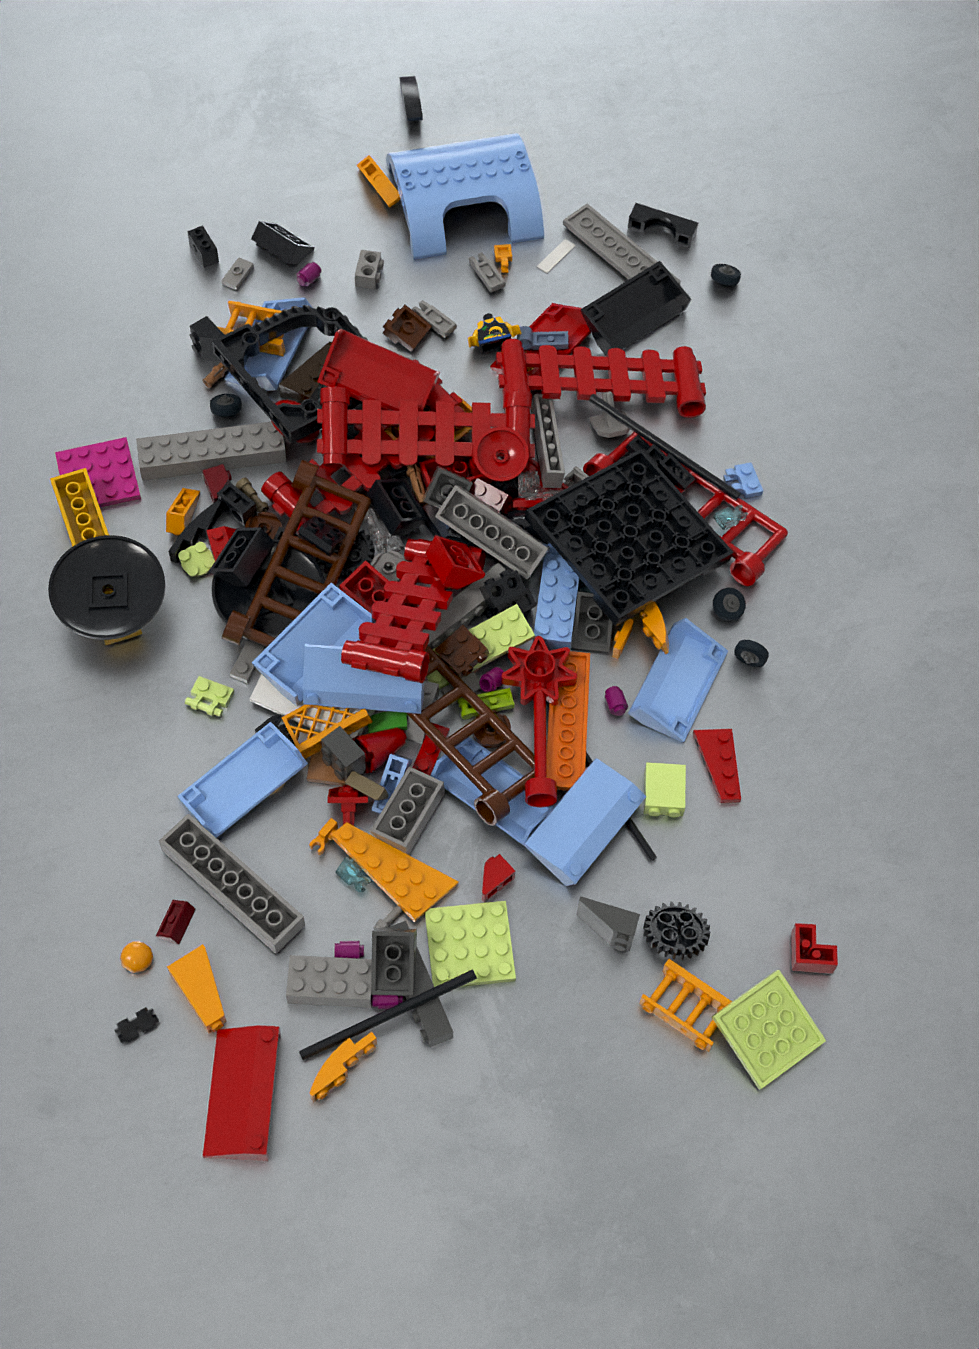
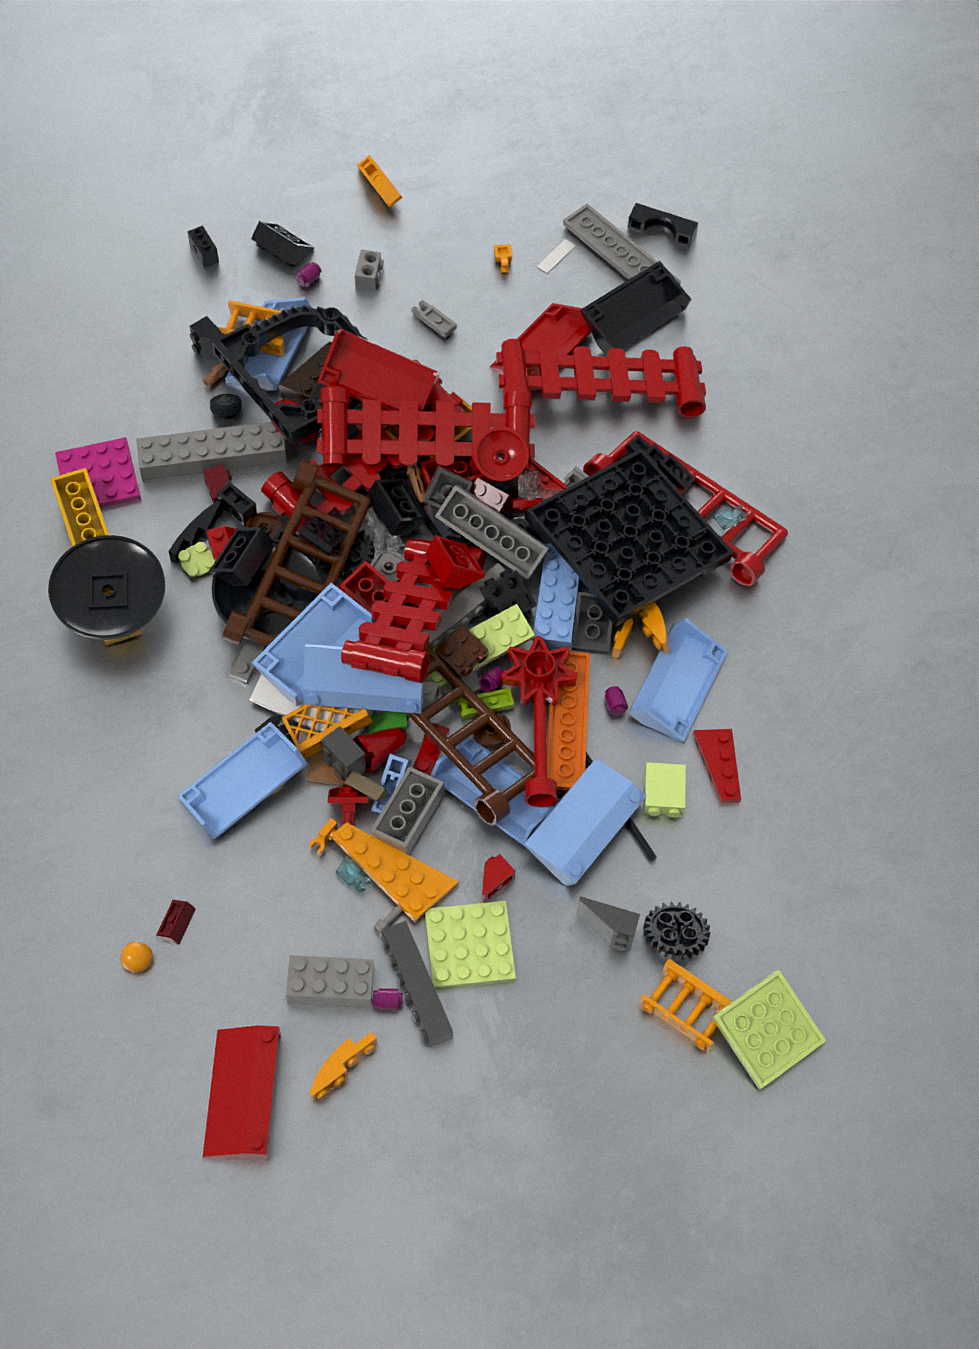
(128, 1028): black hinge -> none
(181, 511): light orange slope -> none
(197, 984): light orange slope -> none
(212, 692): yellowish green plate -> none
(232, 883): light grey brick -> none
(237, 273): light grey plate -> none
(246, 487): dark tan piece -> none
(349, 949): magenta brick -> none
(387, 1014): black piece -> none
(393, 961): dark grey slope -> none
(406, 328): reddish brown plate -> none
(411, 98): black slope -> none
(466, 174): light blue slope -> none
(487, 273): light grey hinge -> none
(492, 334): torso -> none
(533, 340): sand blue plate -> none
(547, 442): light grey brick -> none
(607, 425): light grey piece -> none
(665, 447): black piece -> none
(725, 274): black wheel -> none
(729, 604): black wheel -> none
(747, 478): light blue plate -> none
(751, 653): black wheel -> none
(808, 955): red brick -> none

